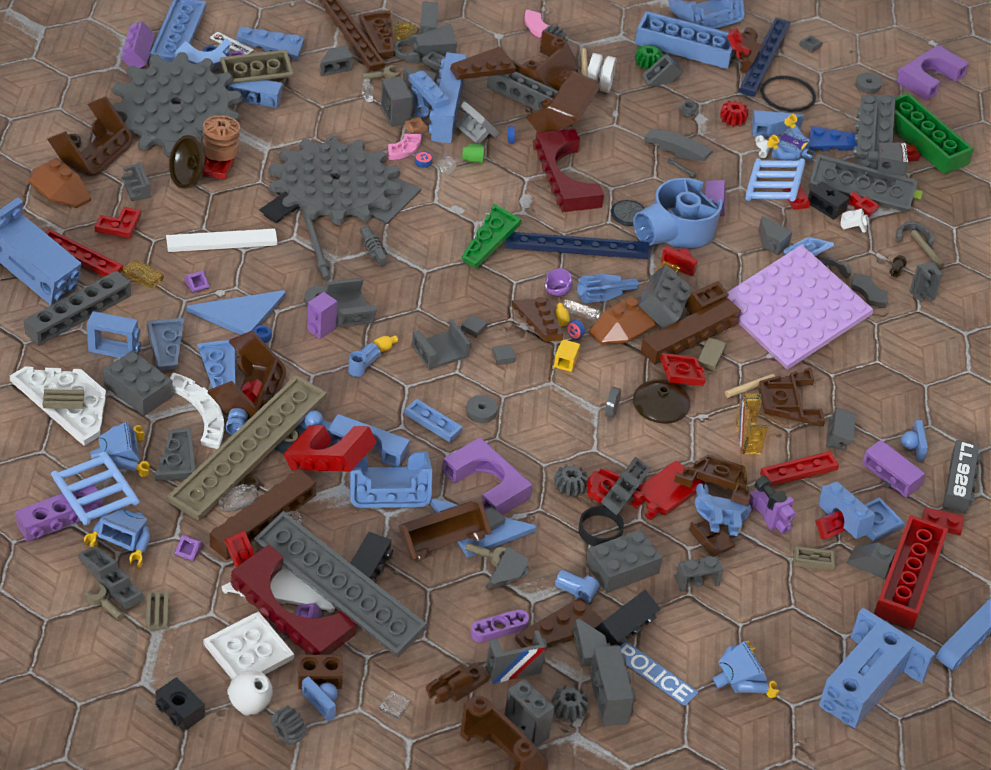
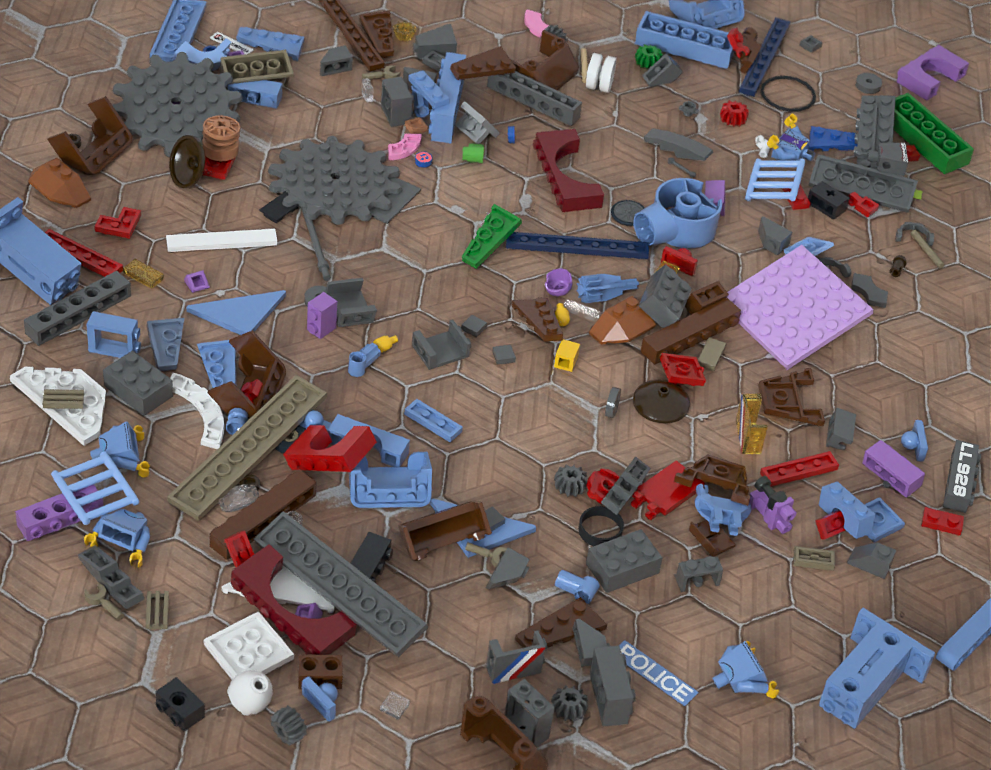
(136, 182): dark grey hinge -> none
(137, 45): medium lavender brick -> none
(178, 456): dark grey wing -> none
(188, 548): medium lavender slope -> none
(264, 333): blue tile -> none
(373, 245): dark grey hinge -> none
(411, 57): dark grey piece -> none
(429, 16): dark grey slope -> none
(447, 165): clear tile -> none
(457, 683): reddish brown plate -> none
(480, 457): medium lavender arch -> none
(481, 409): dark grey piece -> none
(493, 632): medium lavender beam -> none
(568, 105): reddish brown windscreen -> none
(575, 329): tile -> none
(629, 619): black brick -> none
(745, 387): tan bar -> none
(771, 123): medium blue slope -> none
(855, 218): white bracket -> none
(911, 572): red brick -> none
(926, 281): dark grey hinge -> none

